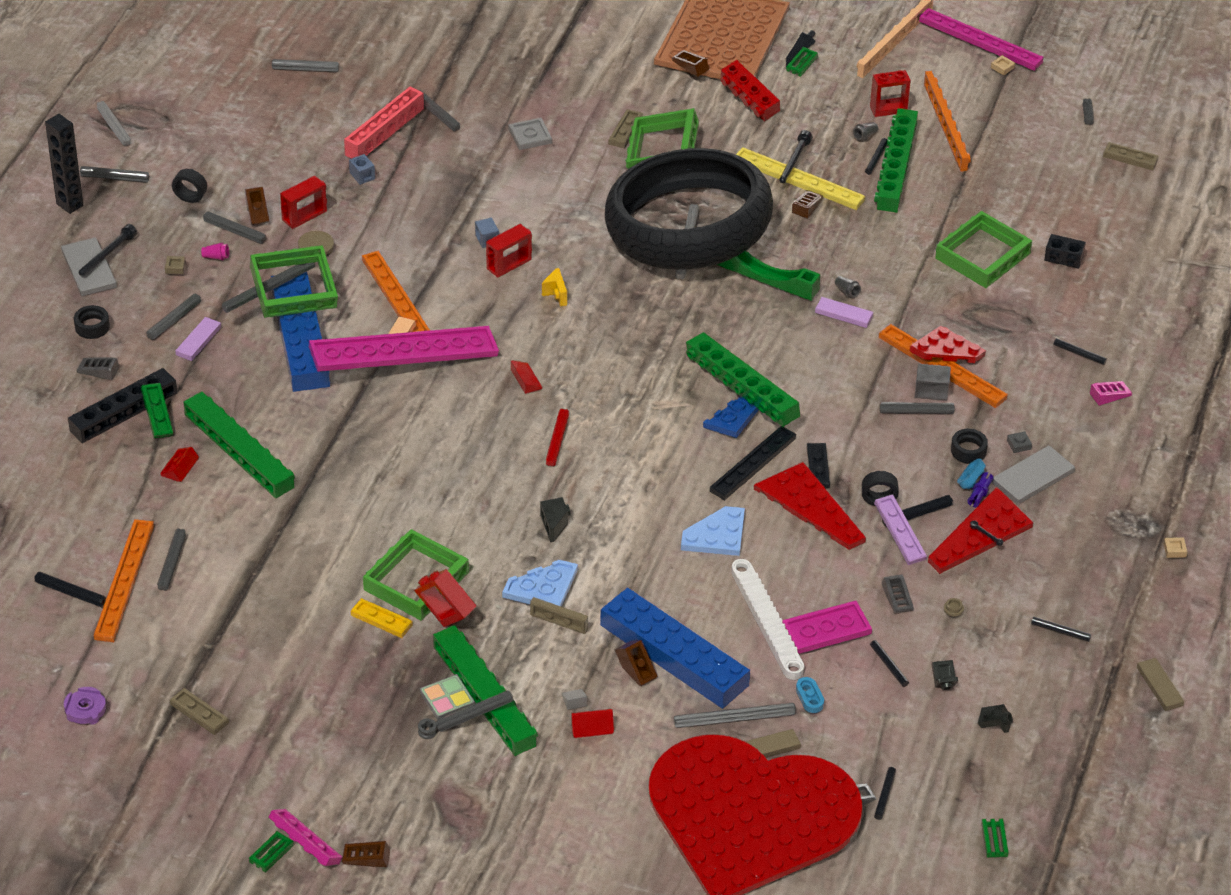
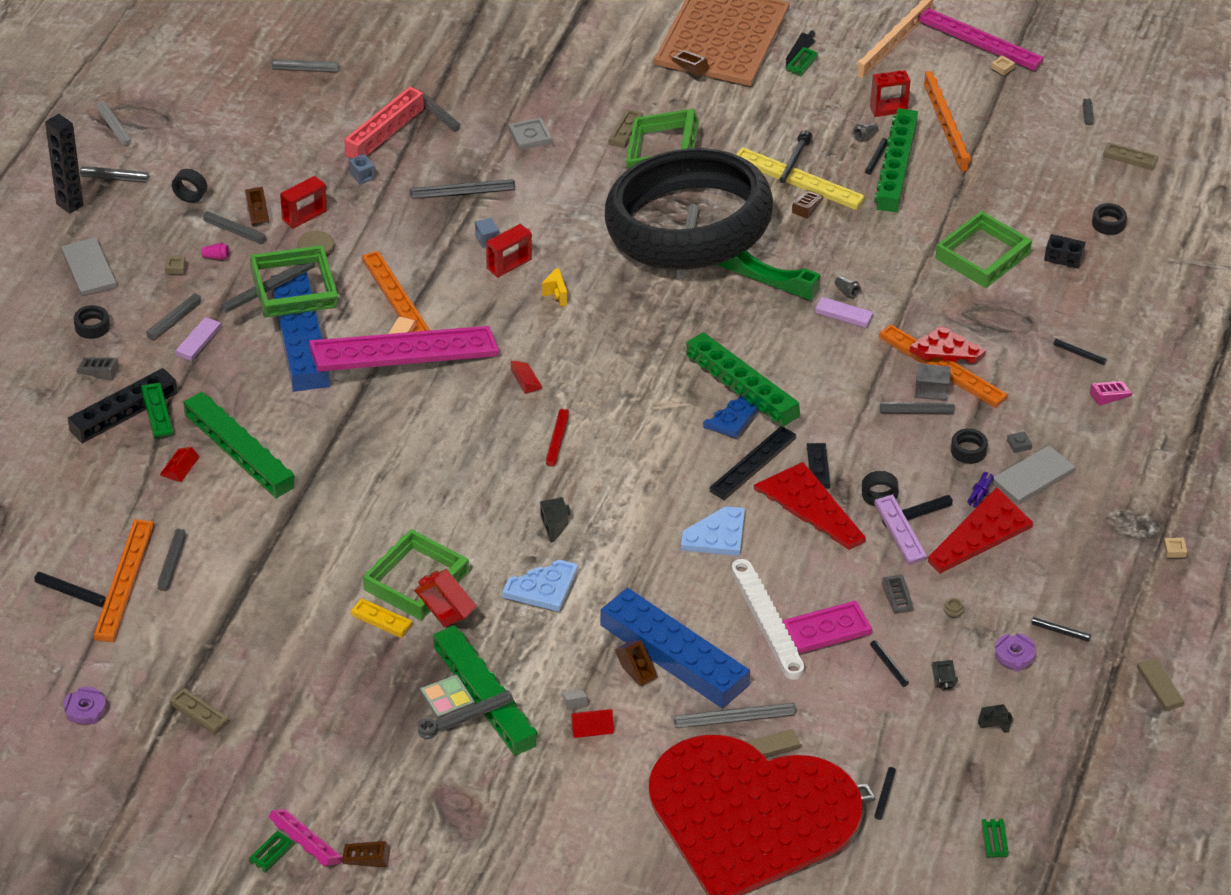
(127, 233): black piece -> none
(464, 188): none -> black axle
(559, 615): dark tan tile -> none
(750, 90): red brick -> none
(812, 698): dark azure plate -> none
(971, 473): dark azure plate -> none
(974, 525): black hinge -> none
(1014, 660): none -> medium lavender plate
(1111, 210): none -> black tyre

